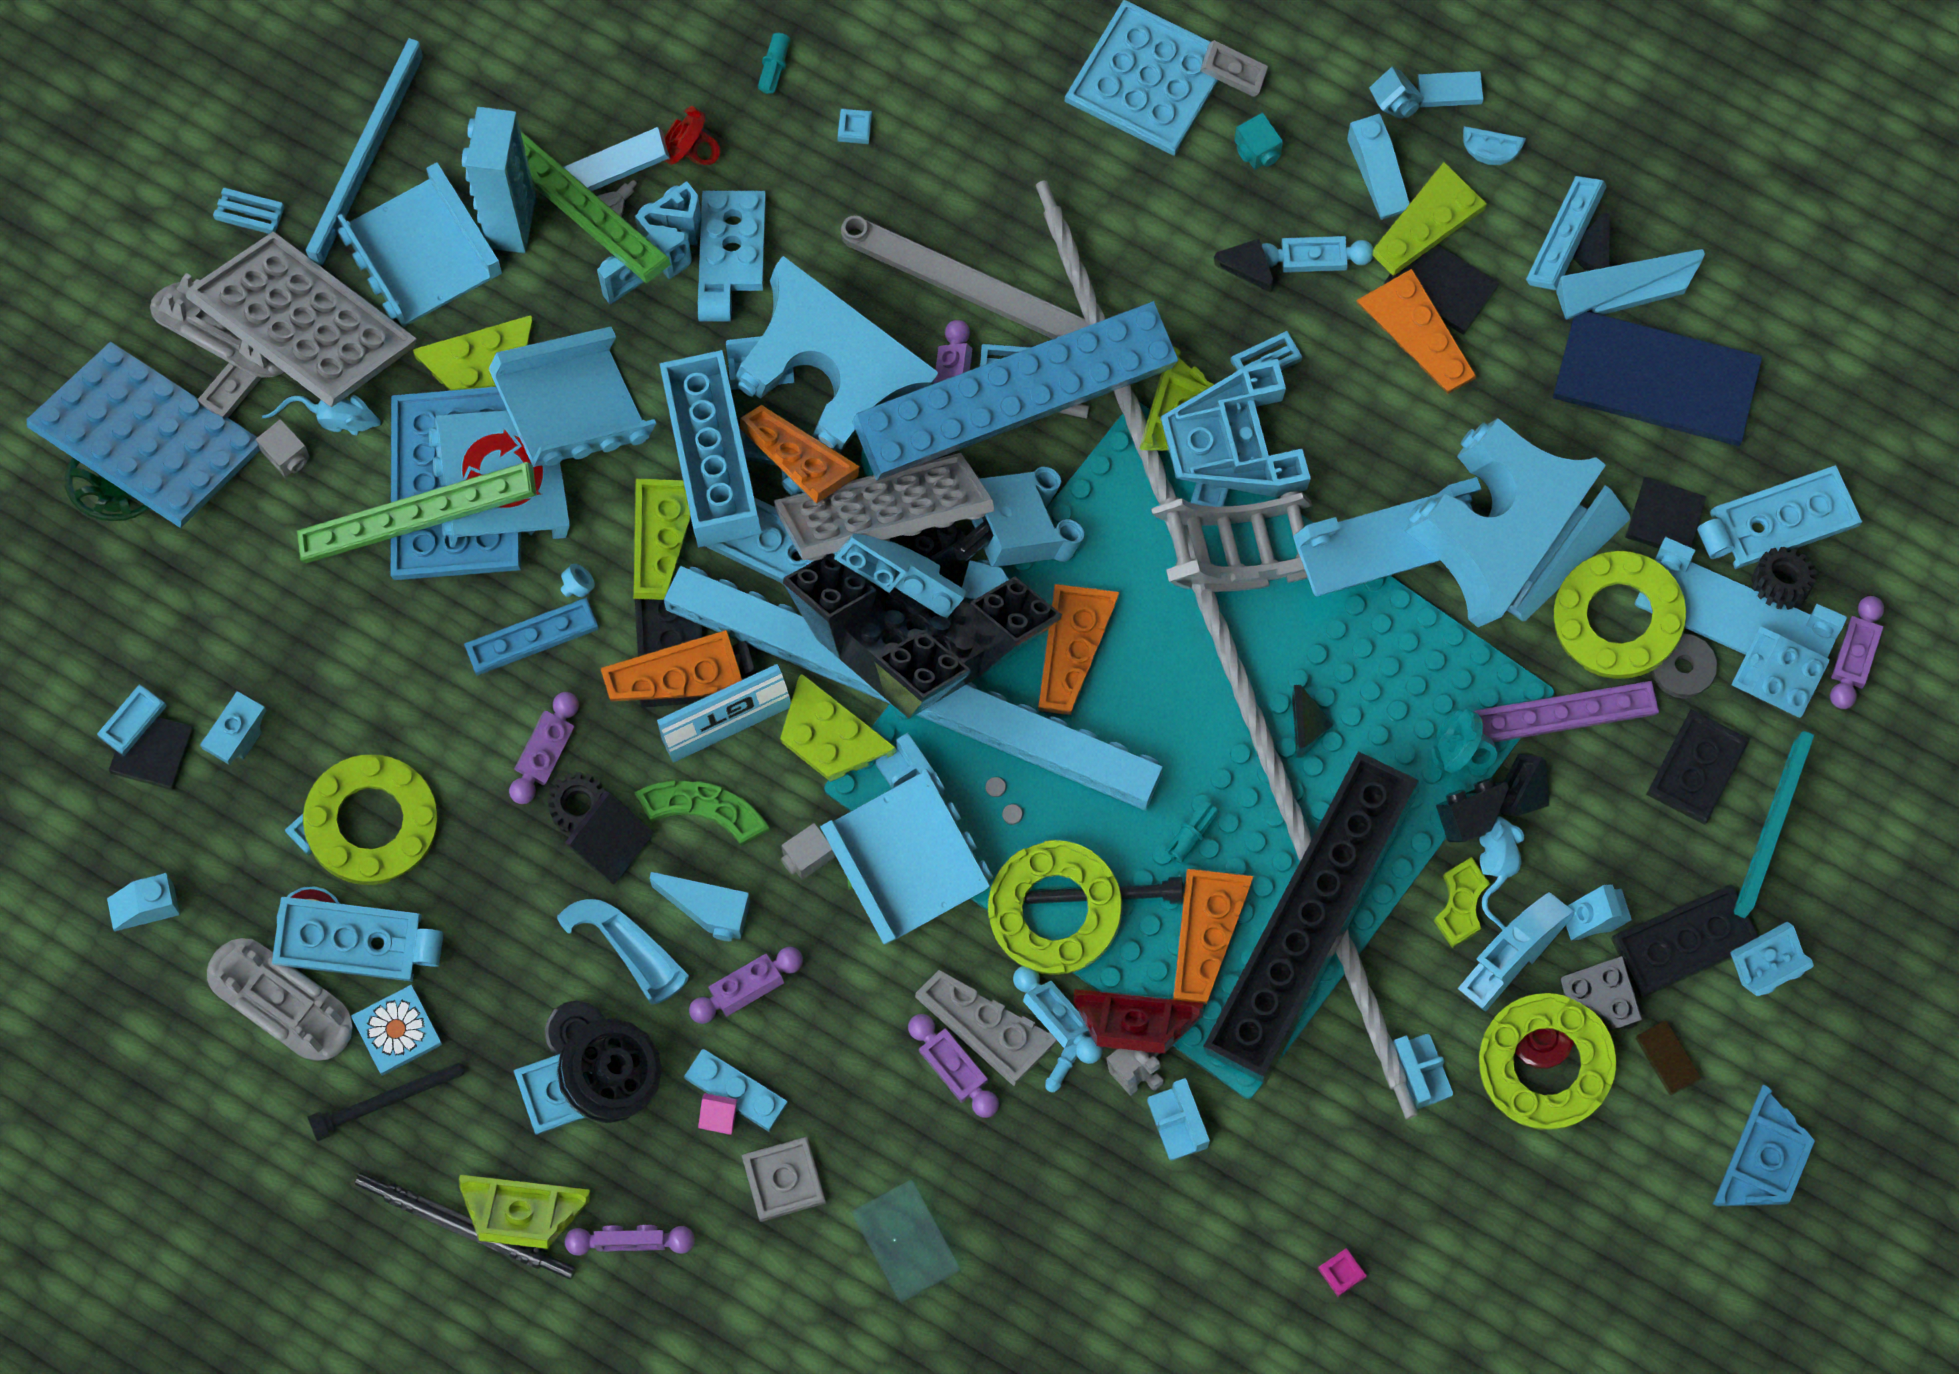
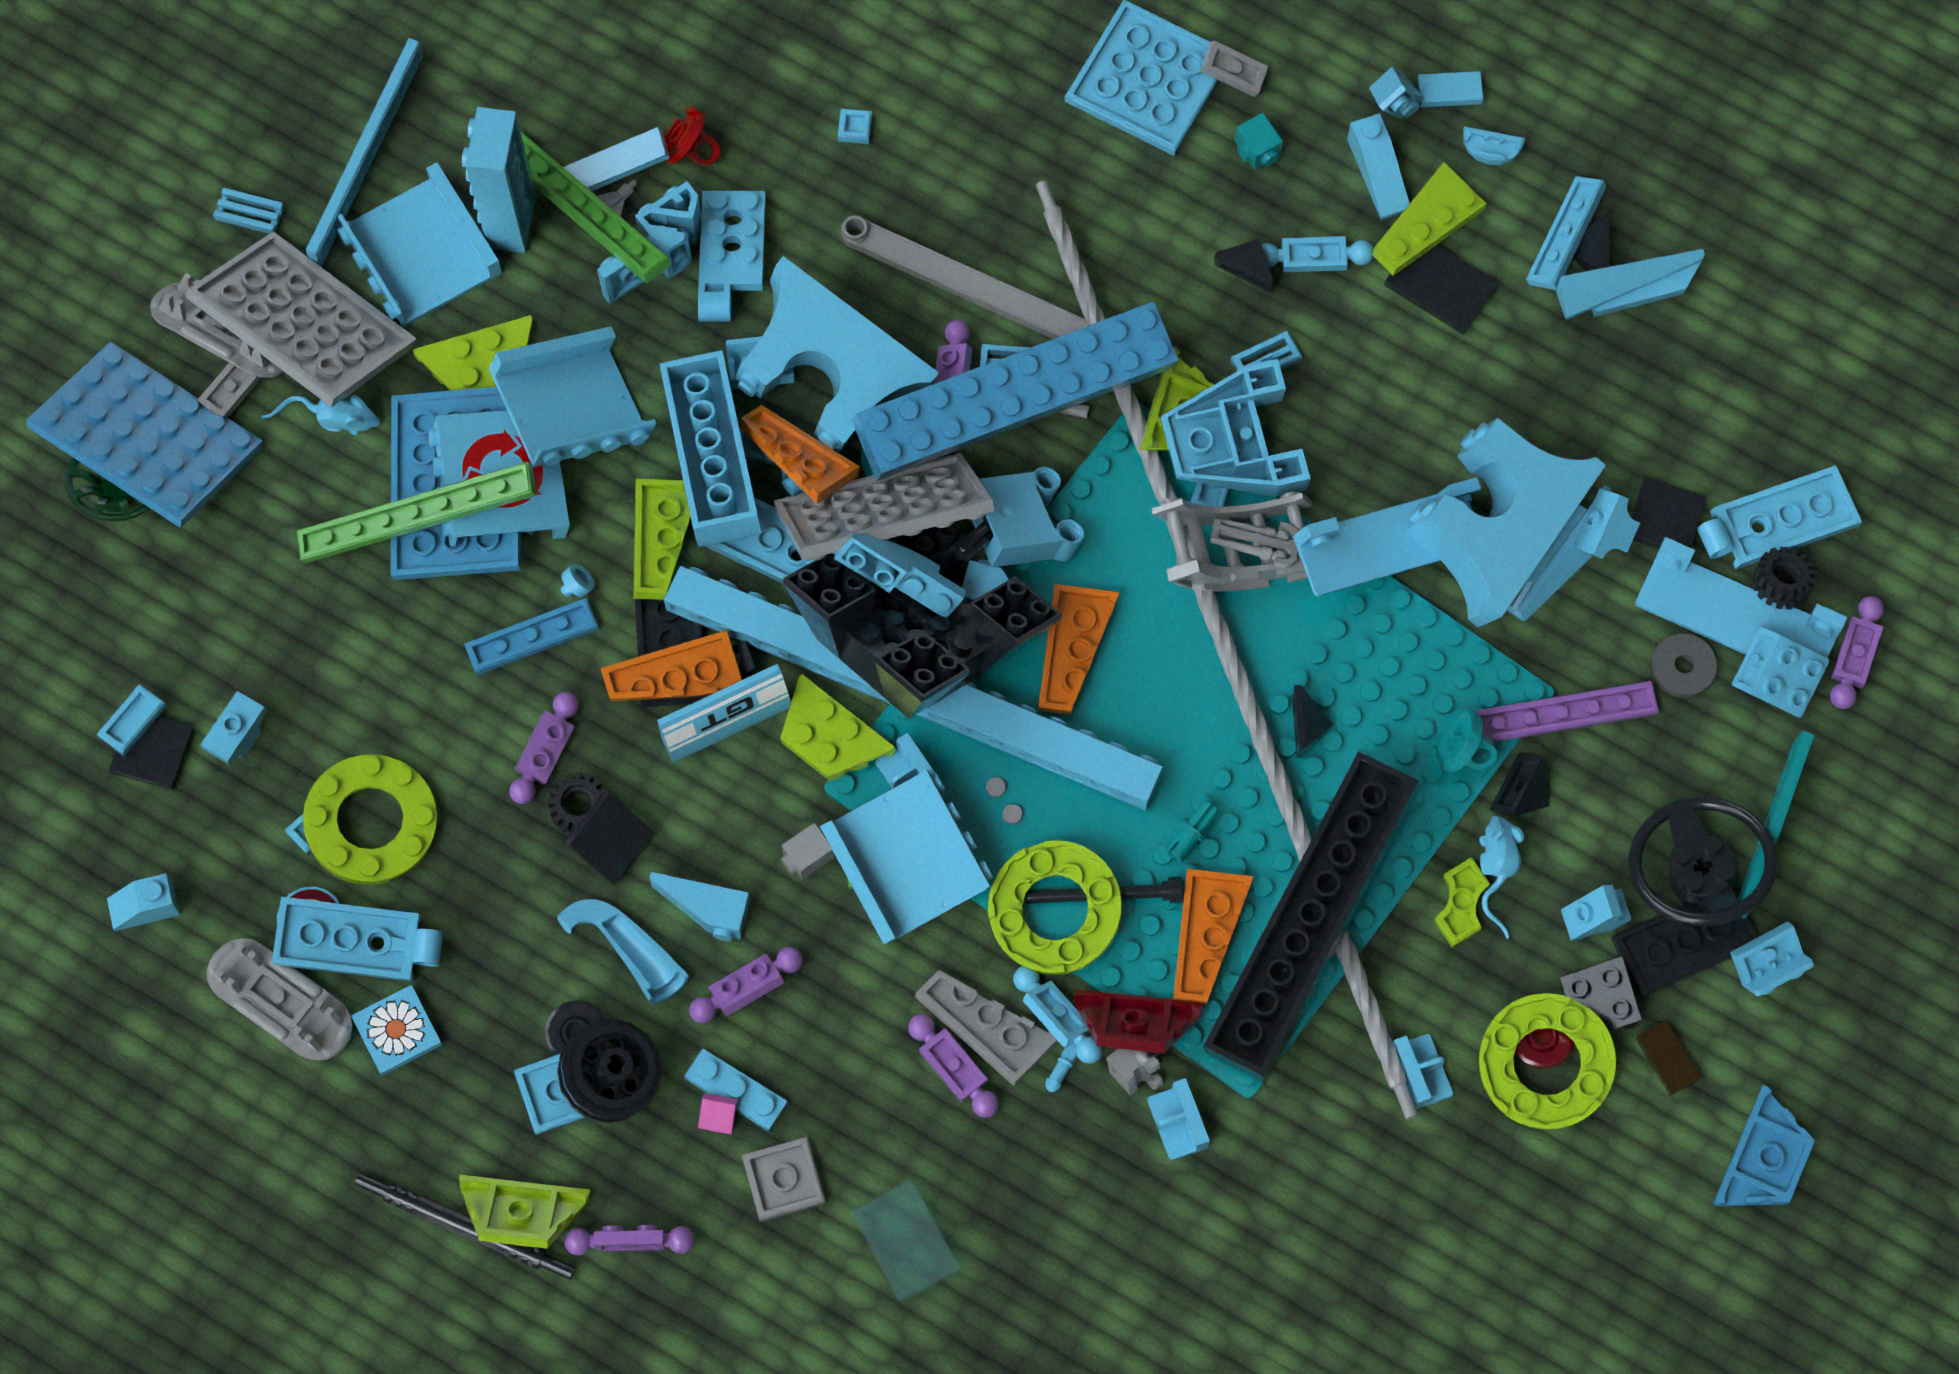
(283, 448): light grey brick -> none
(324, 1123): black piece -> none
(704, 801): bright green tile -> none
(774, 63): teal axle -> none
(1264, 536): none -> light grey piece
(1342, 1272): dark pink tile -> none
(1413, 322): orange wing -> none
(1472, 812): black slope -> none
(1515, 947): medium azure slope -> none
(1607, 526): none -> medium azure brick
(1611, 658): lime plate -> none
(1657, 377): dark blue tile -> none
(1697, 767): black tile -> none
(1698, 852): none -> black piece

